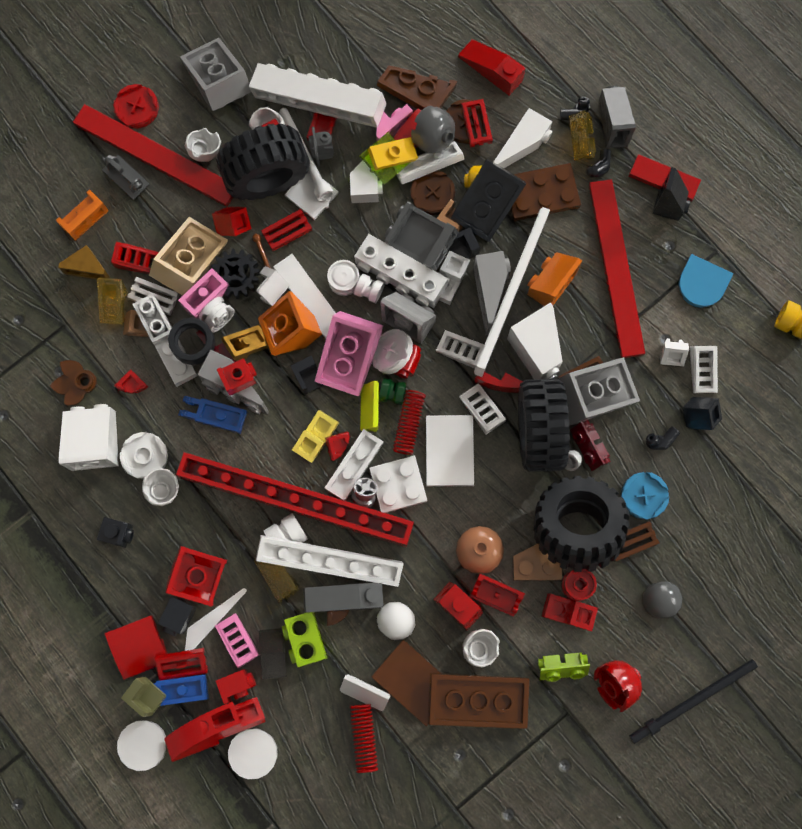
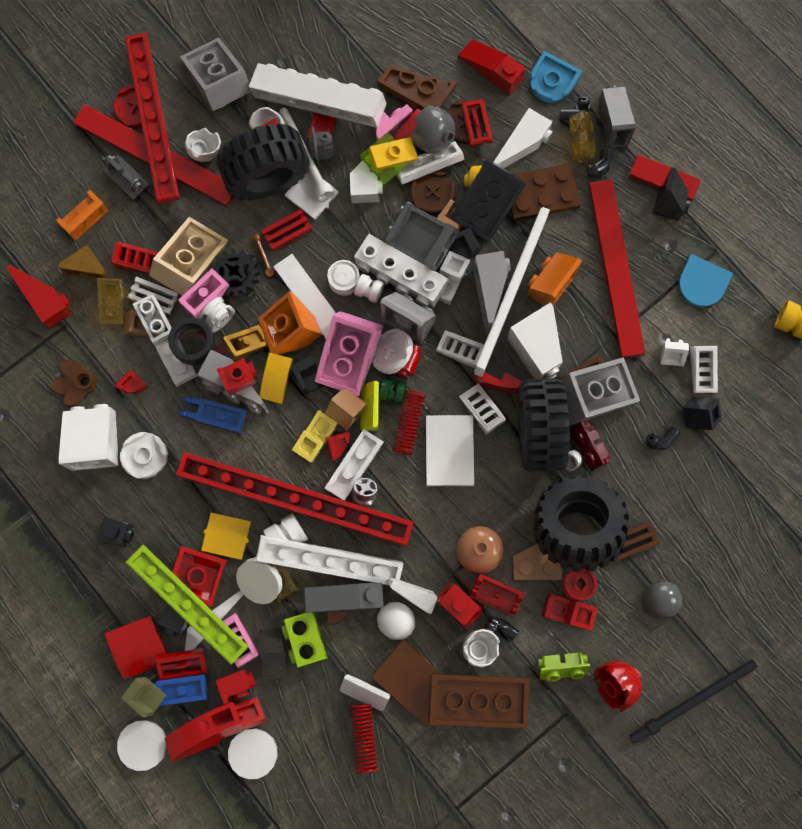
(45, 300): none -> red slope
(152, 118): none -> red tile
(160, 487): white hair -> none
(187, 604): none -> lime tile
(226, 536): none -> yellow piece
(231, 221): red panel -> none
(259, 581): none -> white tile
(272, 286): white panel -> none
(275, 378): none -> yellow slope
(345, 408): none -> medium nougat panel
(398, 484): white plate -> none
(421, 597): none -> white slope
(502, 625): none -> black arm
(553, 78): none -> dark azure tile
(645, 495): dark azure tile -> none

